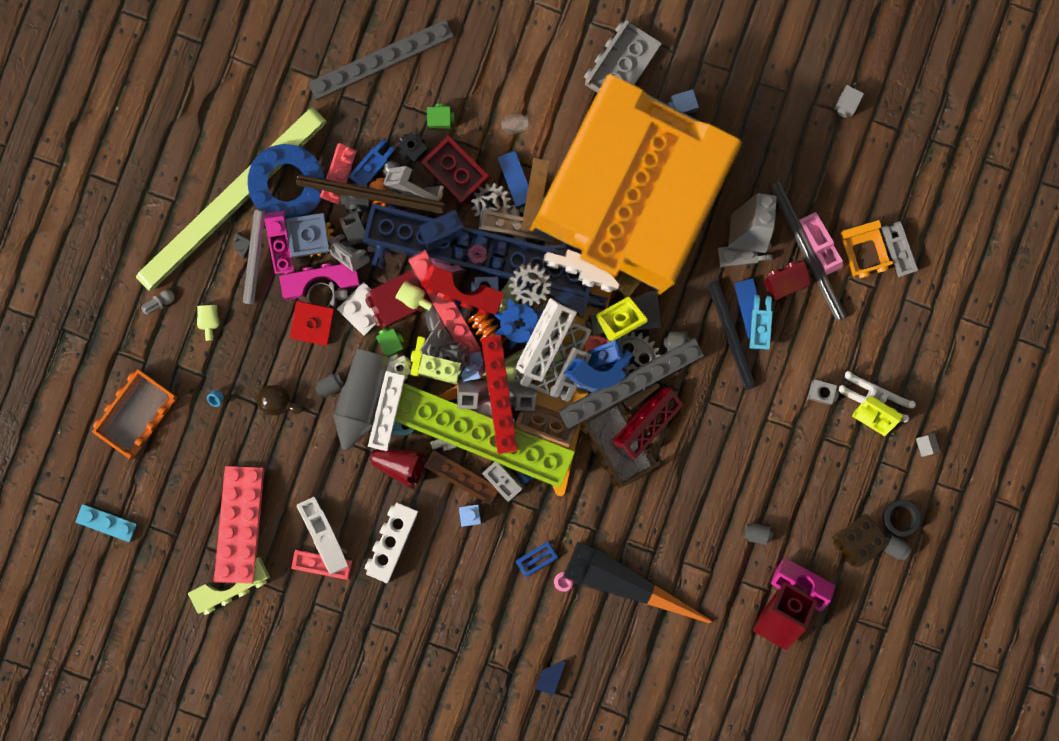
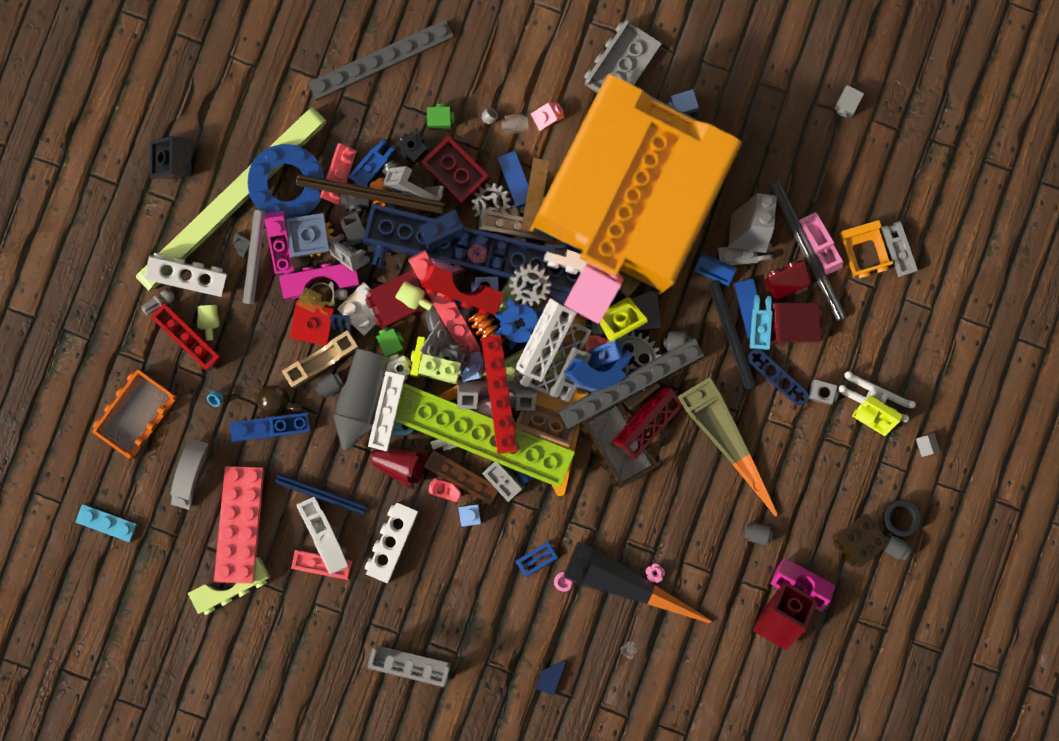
(170, 158): none -> black slope
(186, 337): none -> red brick
(187, 473): none -> light grey arch
(213, 286): none -> white brick
(269, 427): none -> blue slope
(311, 301): none -> clear yellow plate
(321, 360): none -> tan arch
(321, 494): none -> dark blue axle
(348, 324): none -> dark blue tile
(409, 665): none -> light grey window
(444, 489): none -> coral hair
(489, 115): none -> light grey hinge
(548, 115): none -> bright pink bracket
(593, 292): none -> bright pink slope
(629, 650): none -> clear hinge
(660, 573): none -> bright pink plate
(710, 411): none -> olive plate
(715, 269): none -> blue tile
(775, 380): none -> dark blue beam
(796, 323): none -> dark red slope

